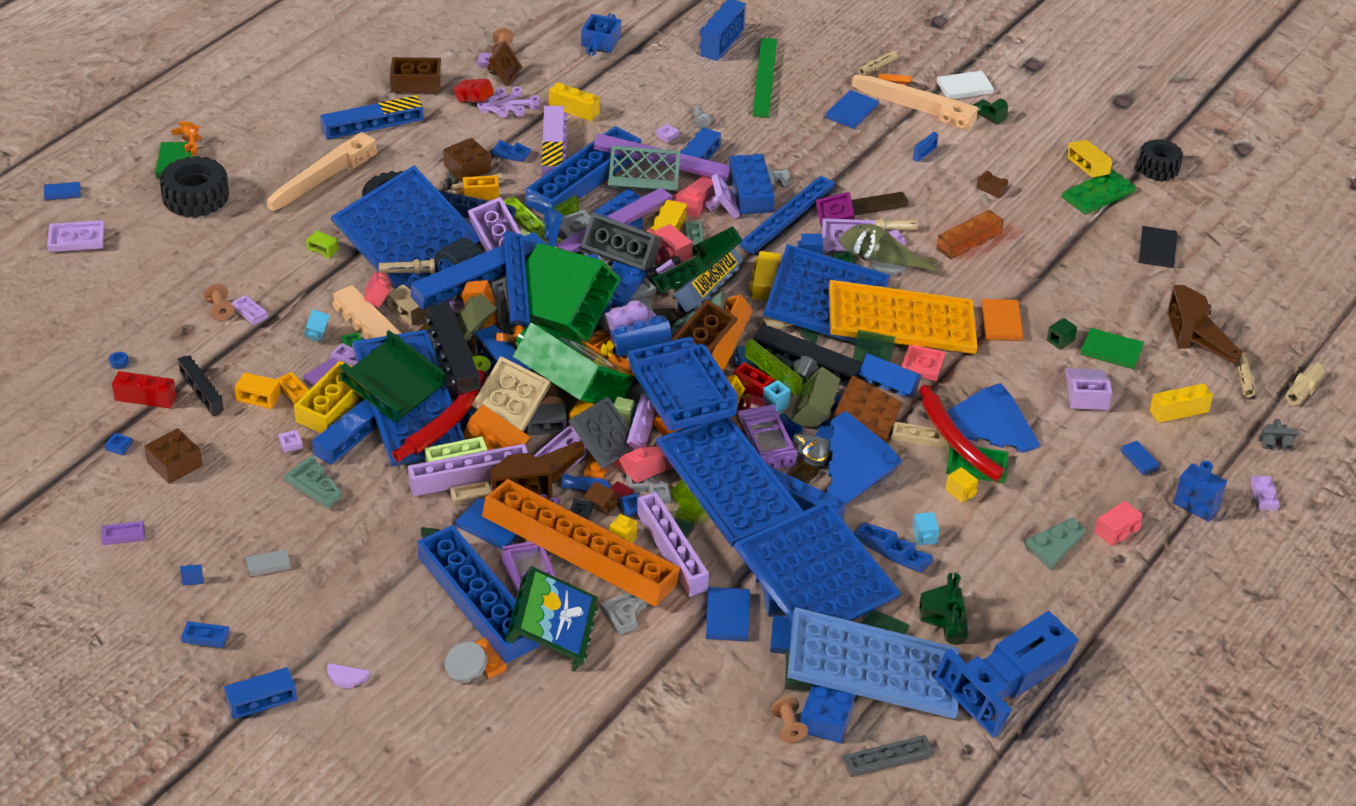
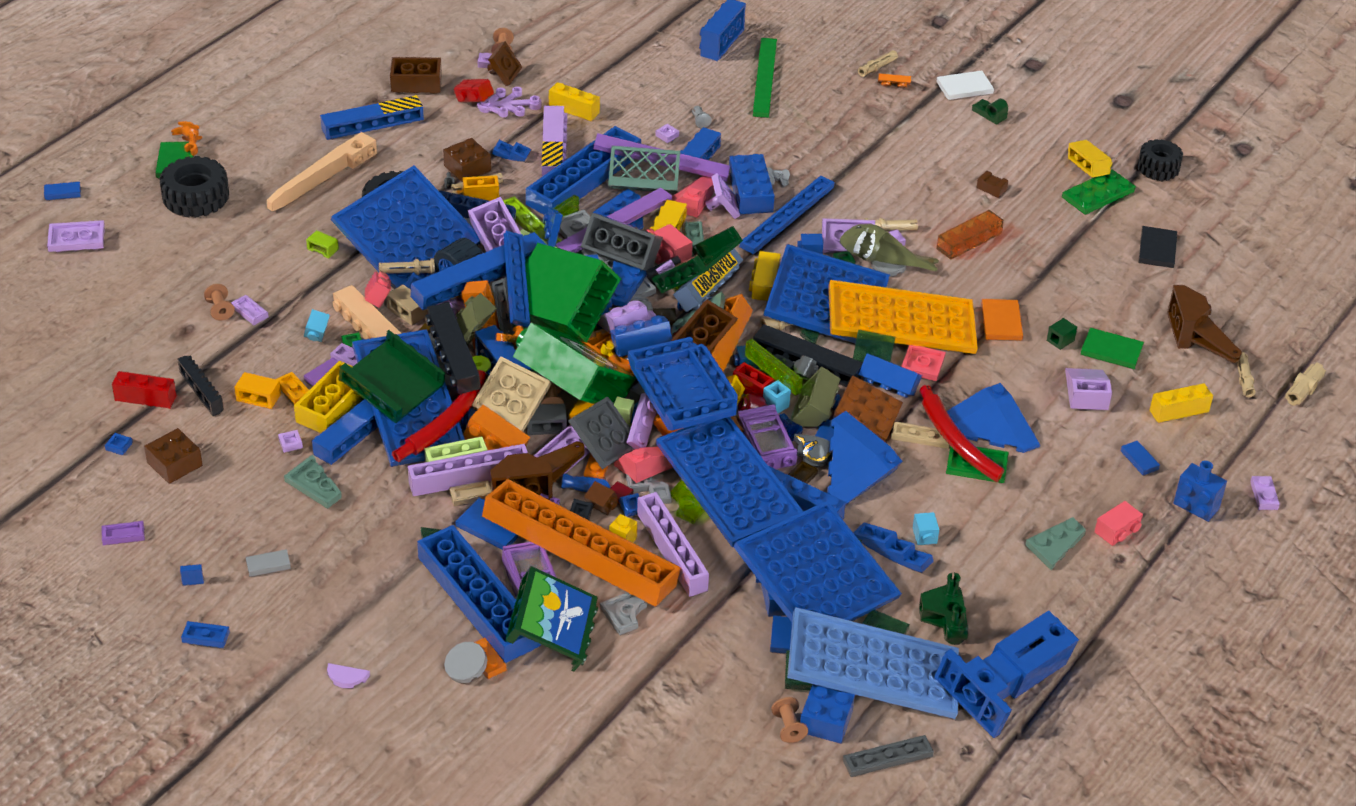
(118, 360): blue tile -> none
(260, 693): blue brick -> none
(601, 33): blue brick -> none
(685, 526): clear green tile -> none
(728, 614): blue tile -> none
(835, 207): magenta plate -> none
(852, 109): blue tile -> none
(879, 203): dark brown tile -> none
(925, 146): blue tile -> none
(947, 109): light nougat piece -> none
(961, 485): yellow brick -> none
(1277, 433): dark grey hips -> none

